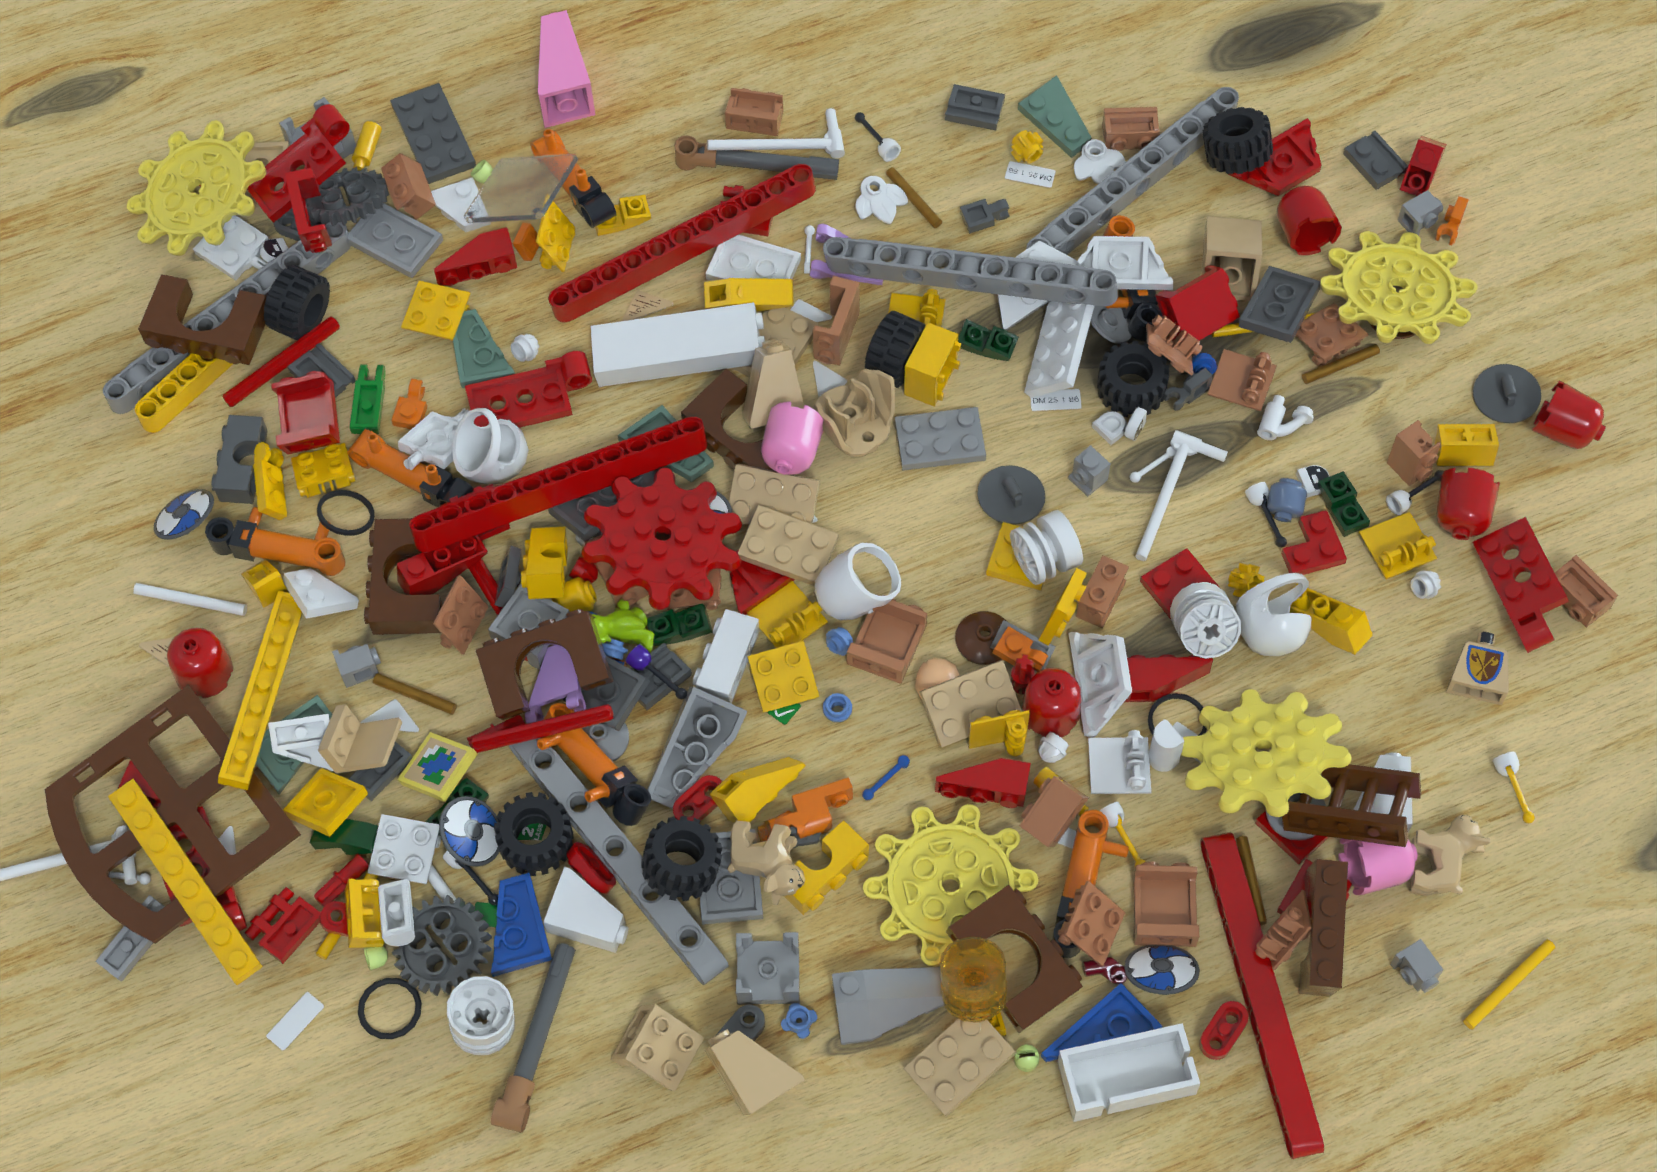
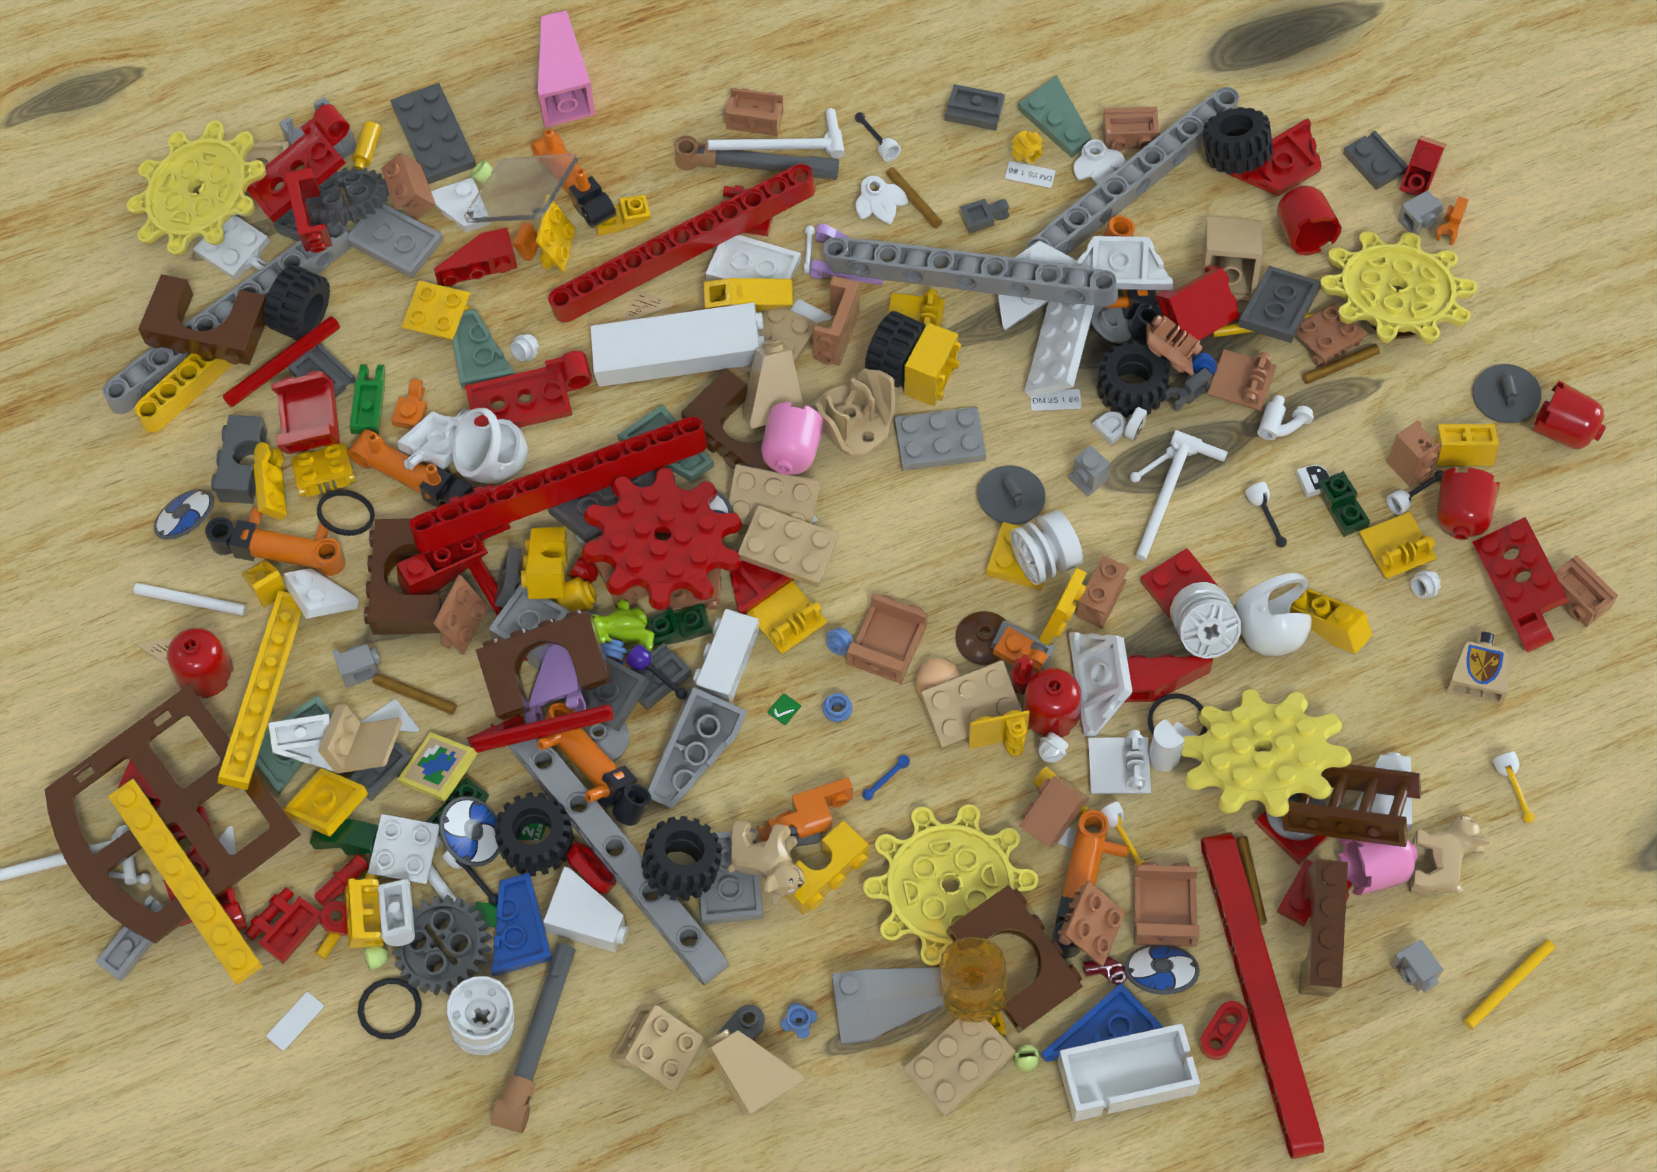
(272, 248): tile -> none
(696, 800): red plate -> none
(750, 790): yellow slope -> none
(767, 970): light grey panel -> none
(783, 676): yellow hinge -> none
(826, 378): white sticker -> none
(842, 592): white piece -> none
(988, 343): dark green slope -> none
(993, 781): red slope -> none
(1244, 578): yellow gear -> none
(1286, 932): nougat hinge -> none
(1287, 499): sand blue head -> none
(1321, 547): red plate -> none

